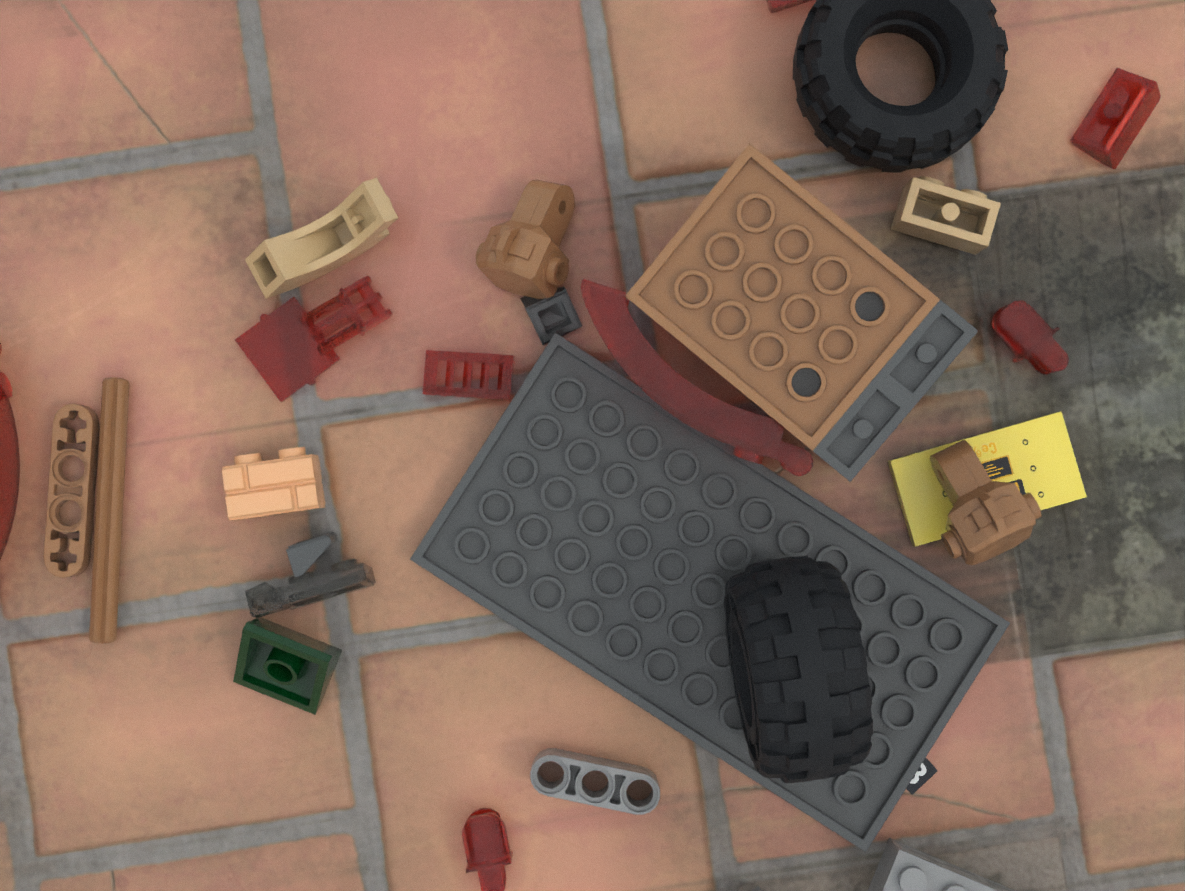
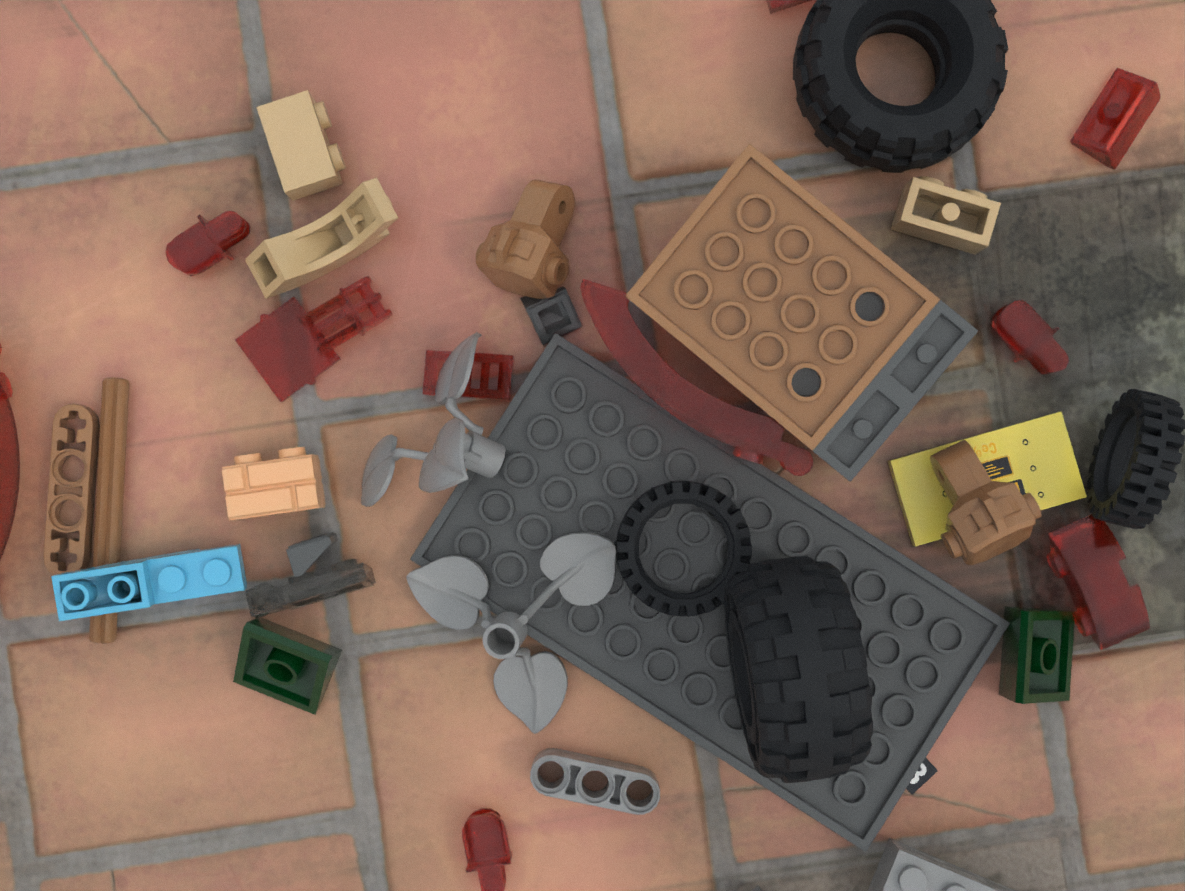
(149, 582): none -> medium azure slope
(206, 243): none -> clear red arm
(300, 144): none -> tan brick
(453, 448): none -> light grey plant
(525, 684): none -> light grey plant
(646, 507): none -> black tyre
(1036, 655): none -> dark green slope
(1088, 563): none -> clear red brick
(1135, 459): none -> black tyre

